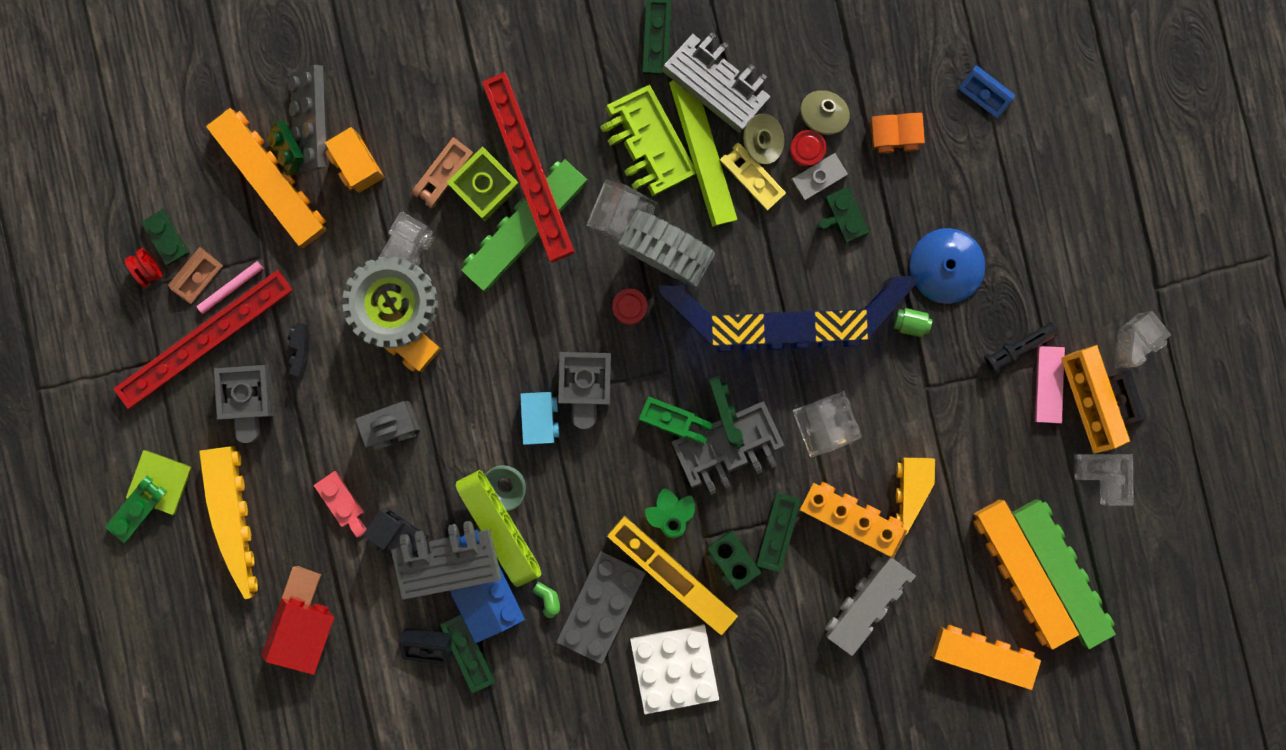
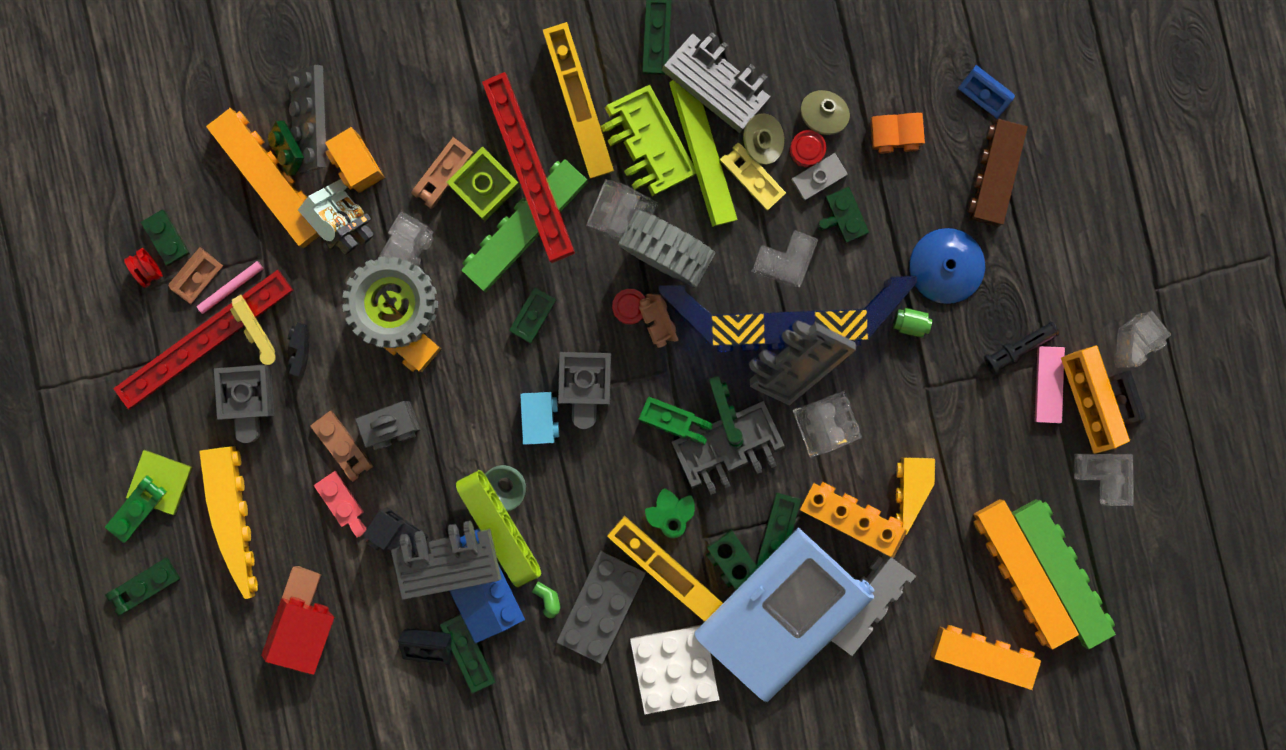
(143, 586): none -> dark green plate
(253, 329): none -> light yellow plate
(337, 217): none -> hips
(341, 445): none -> nougat plate
(532, 315): none -> dark green plate
(578, 100): none -> yellow slope
(655, 309): none -> nougat hinge
(778, 629): none -> light blue piece
(787, 266): none -> clear brick
(807, 359): none -> dark grey hinge
(998, 172): none -> reddish brown brick

